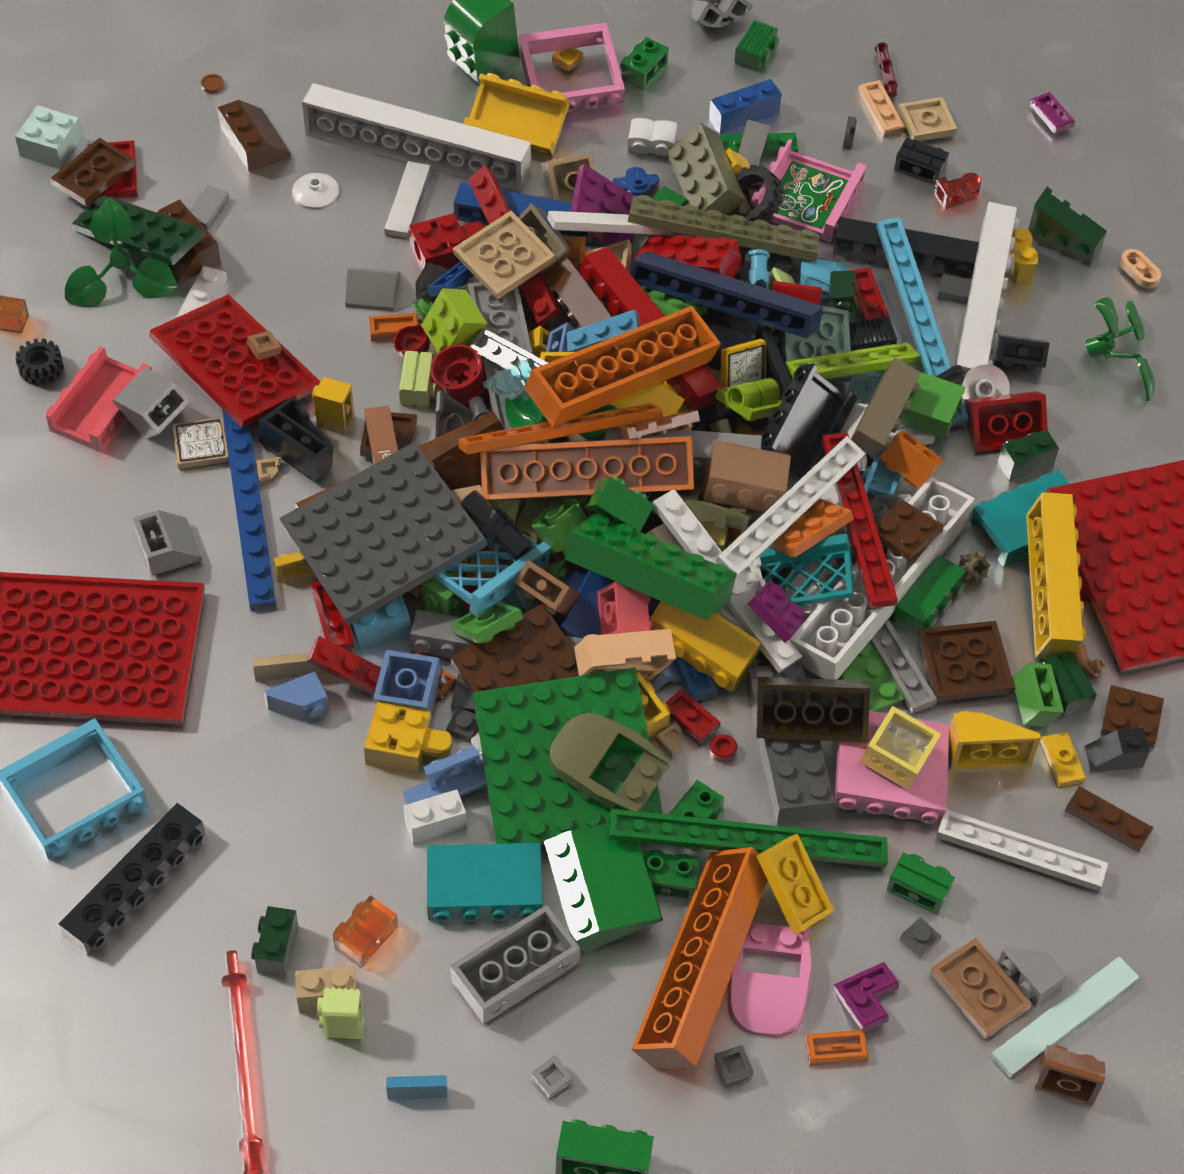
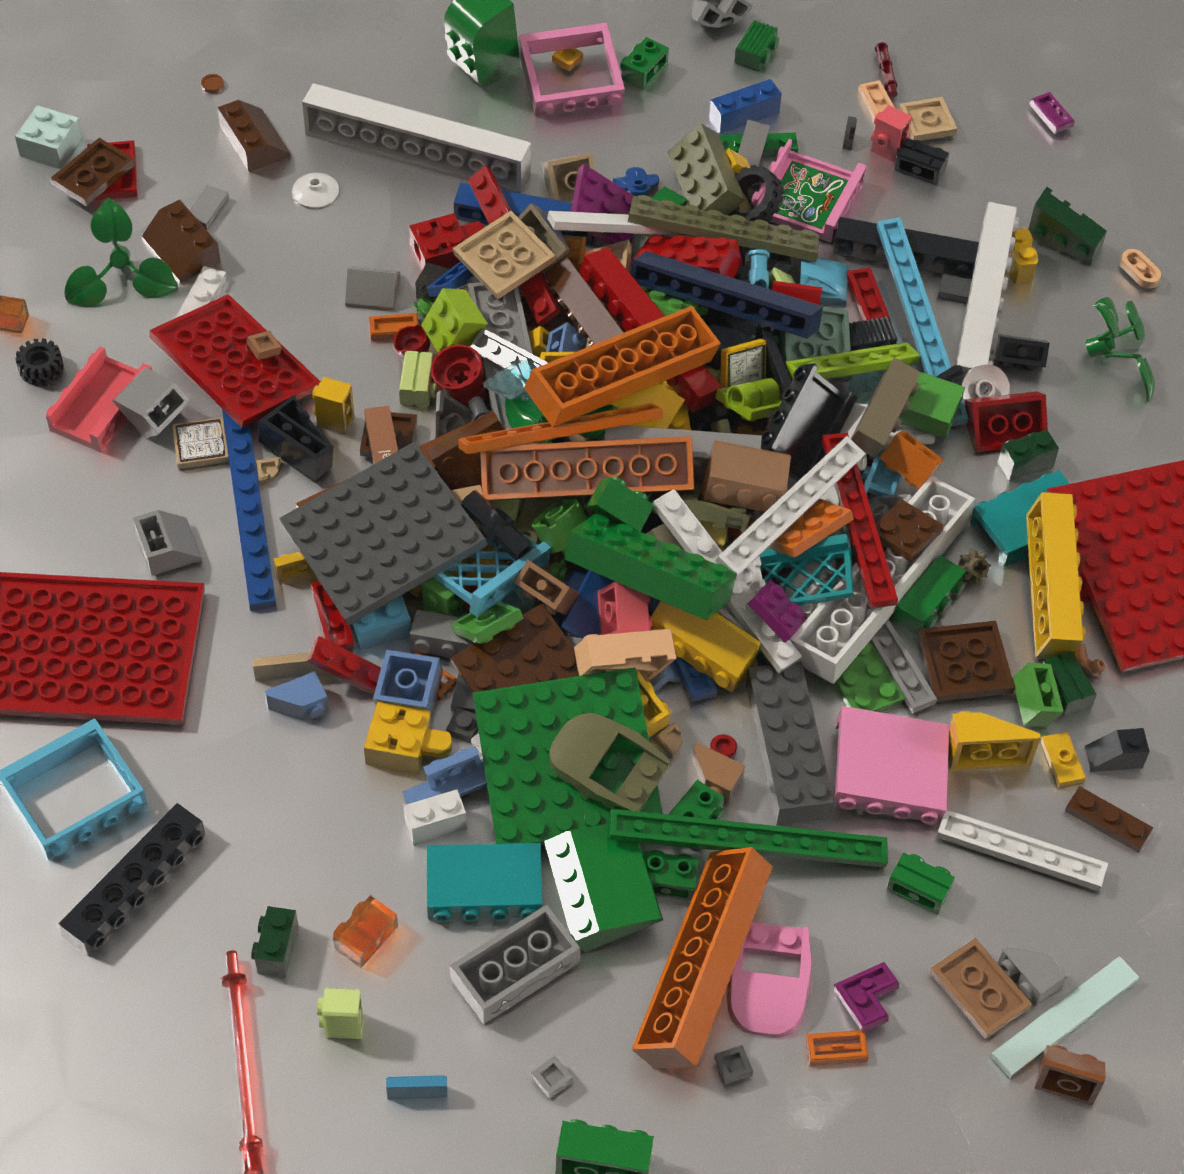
(152, 232): dark green plate -> none
(311, 984): tan brick -> none
(407, 199): white tile -> none
(519, 112): yellow panel -> none
(602, 330): dark azure plate -> none
(651, 136): white brick -> none
(659, 425): dark orange wing -> none
(692, 716): red plate -> none
(717, 771): none -> medium nougat slope
(795, 883): yellow plate -> none
(812, 709): dark brown slope -> none
(845, 292): dark green brick -> none
(890, 132): none -> coral brick
(900, 748): piece -> none
(920, 937): dark grey plate -> none
(957, 190): clear red leg -> none
(1132, 710): reddish brown plate -> none

